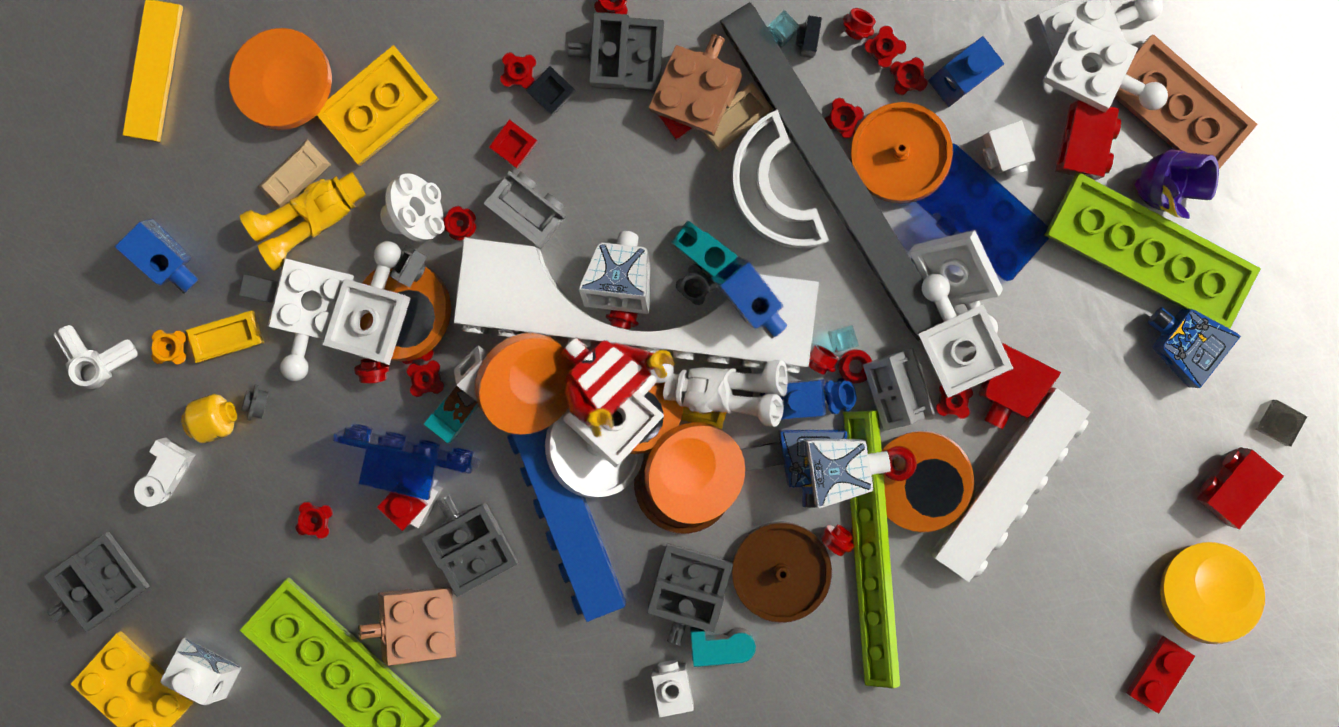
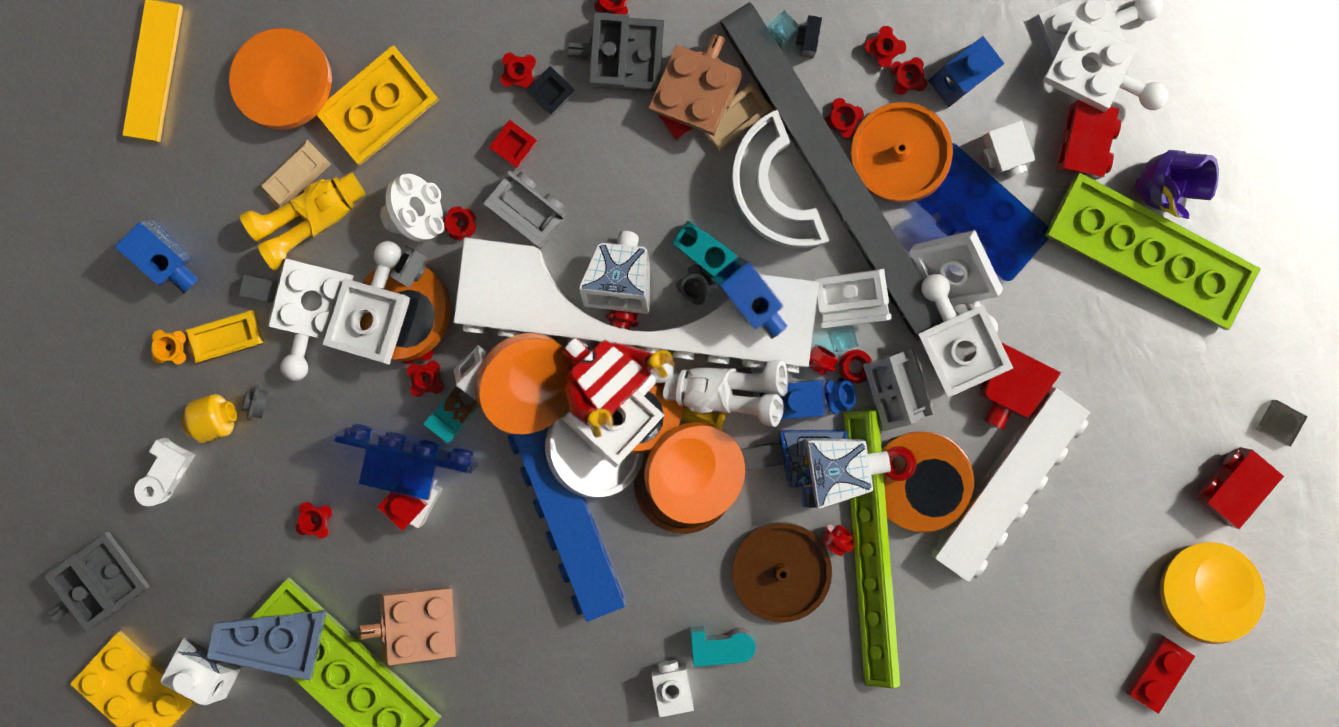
(79, 357): white axle -> none
(270, 643): none -> sand blue wing
(371, 371): red plate -> none
(469, 546): dark grey plate -> none
(689, 590): dark grey plate -> none
(853, 298): none -> white plate
(859, 24): red plate -> none
(959, 409): red plate -> none
(1191, 344): torso -> none
(1195, 114): nougat plate -> none

